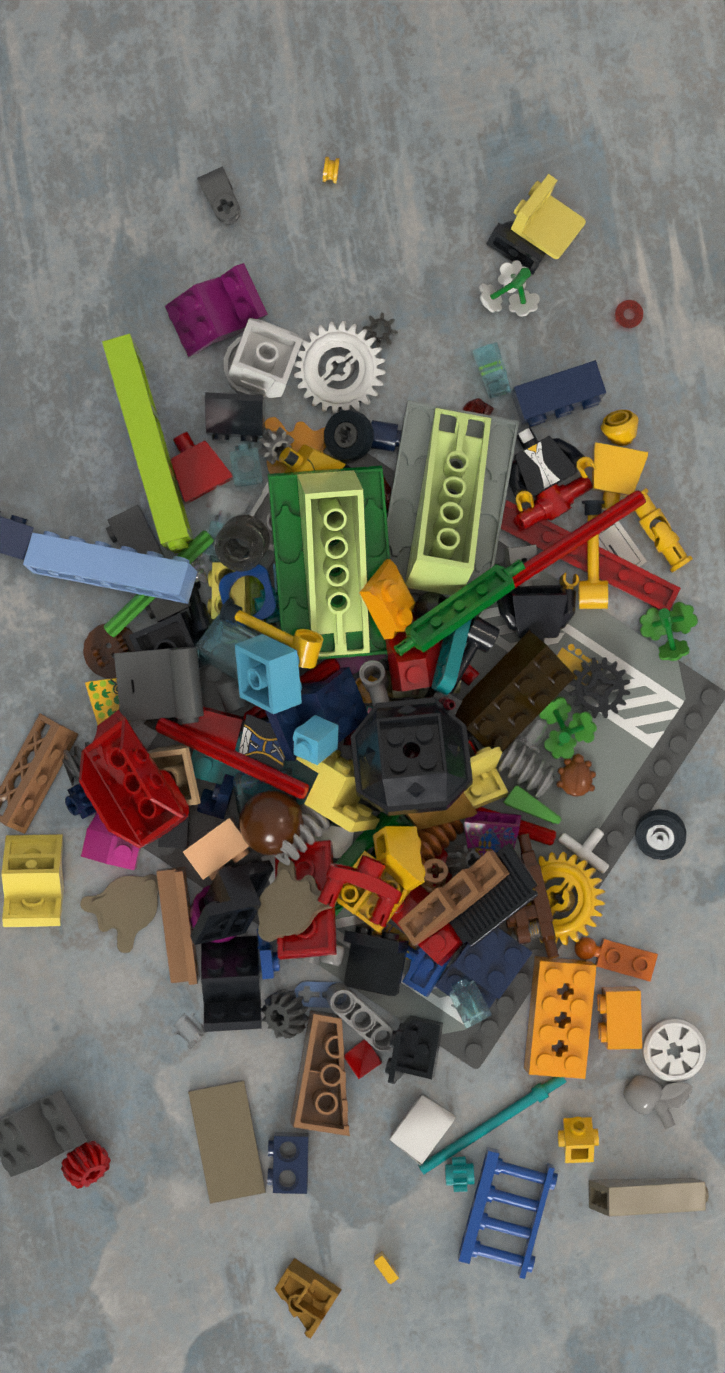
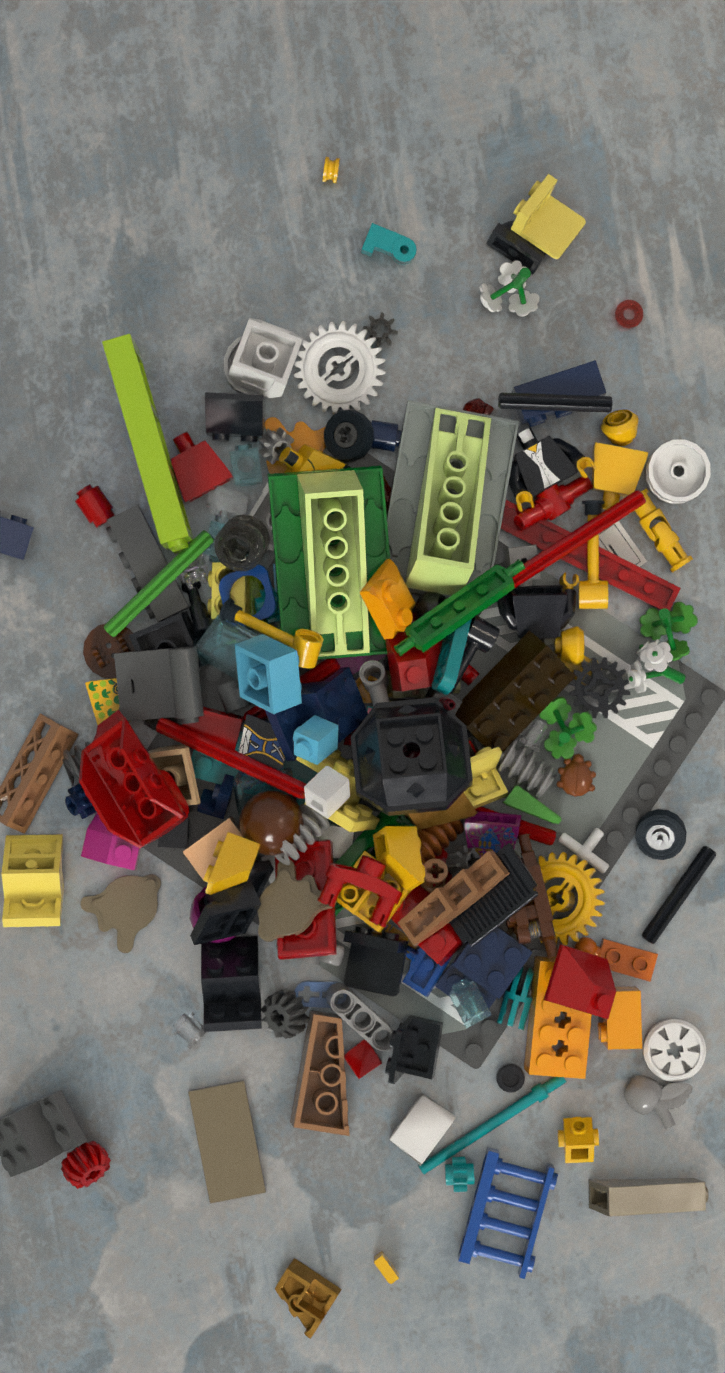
(94, 505): none -> red brick
(110, 567): light blue brick -> none
(177, 925): medium nougat fence -> none
(215, 309): magenta bracket -> none
(219, 192): dark grey piece -> none
(233, 863): none -> yellow slope
(269, 959): blue plate -> none
(296, 1163): dark blue brick -> none
(327, 791): none -> white panel
(390, 243): none -> teal leg
(492, 370): clear light blue leg -> none
(510, 1077): none -> black tile
(517, 998): none -> teal arm
(555, 402): none -> black axle
(570, 645): none -> yellow cone
(581, 982): none -> red slope
(655, 657): none -> white plant
(679, 894): none -> black axle
(684, 456): none -> white wheel

